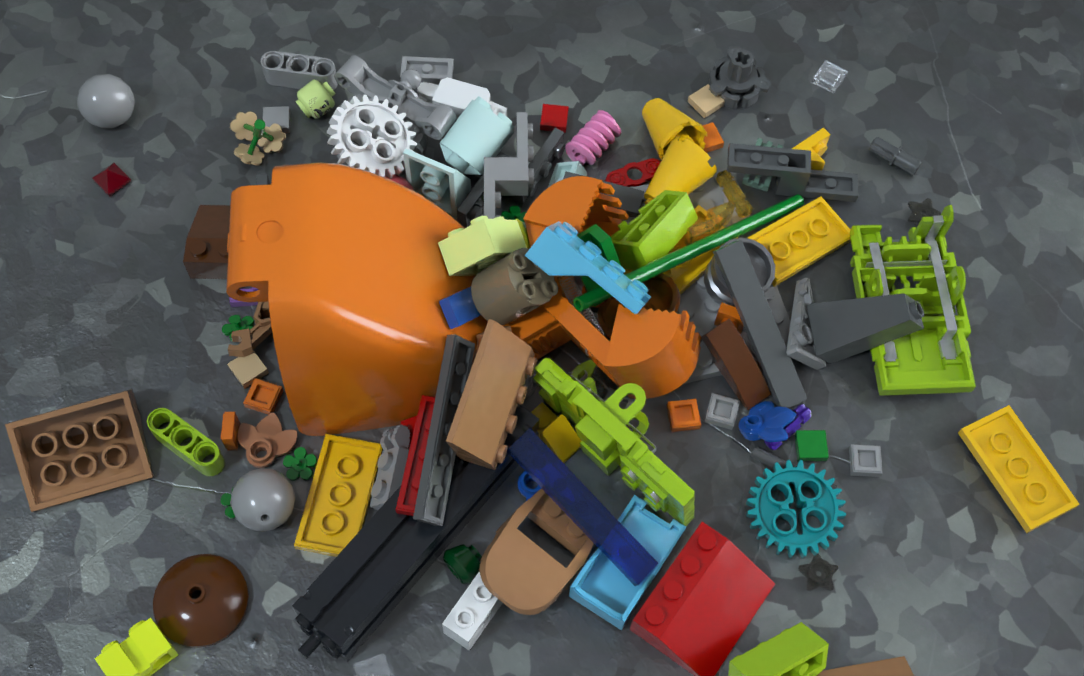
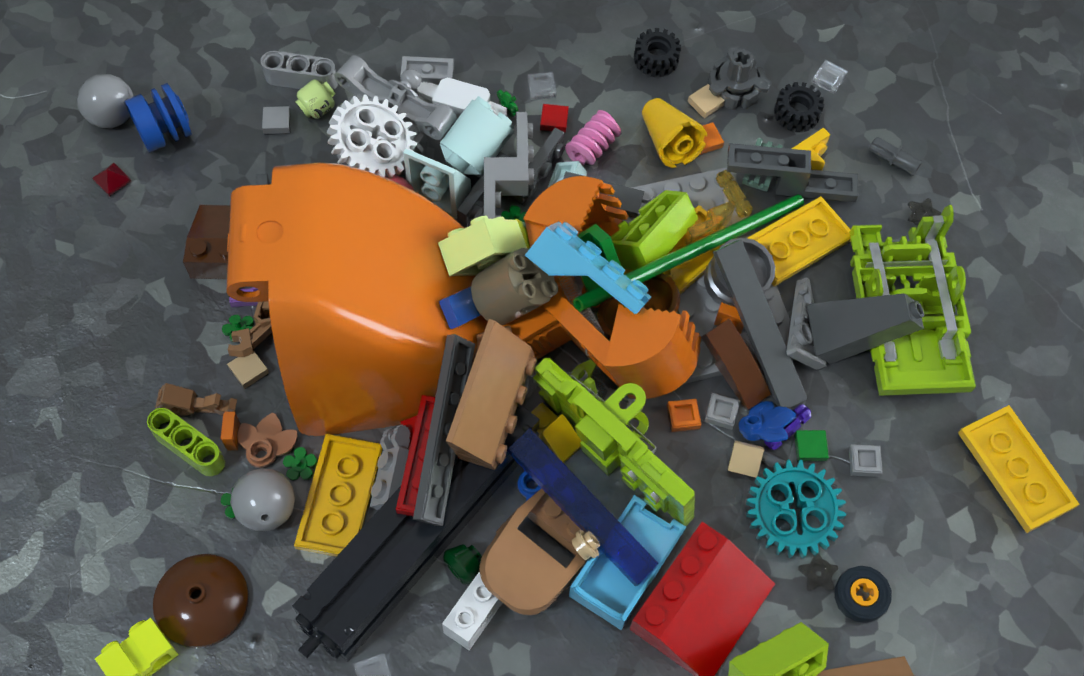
(80, 450): medium nougat slope -> none
(158, 117): none -> blue wheel
(185, 401): none -> medium nougat piece
(254, 130): tan plant -> none
(263, 396): orange tile -> none
(507, 101): none -> green plant
(541, 86): none -> clear tile
(586, 544): none -> tan plate
(647, 168): red piece -> none
(654, 63): none -> black tyre
(681, 169): yellow cone -> none
(745, 459): none -> tan tile
(801, 95): none -> black tyre
(872, 583): none -> black bush

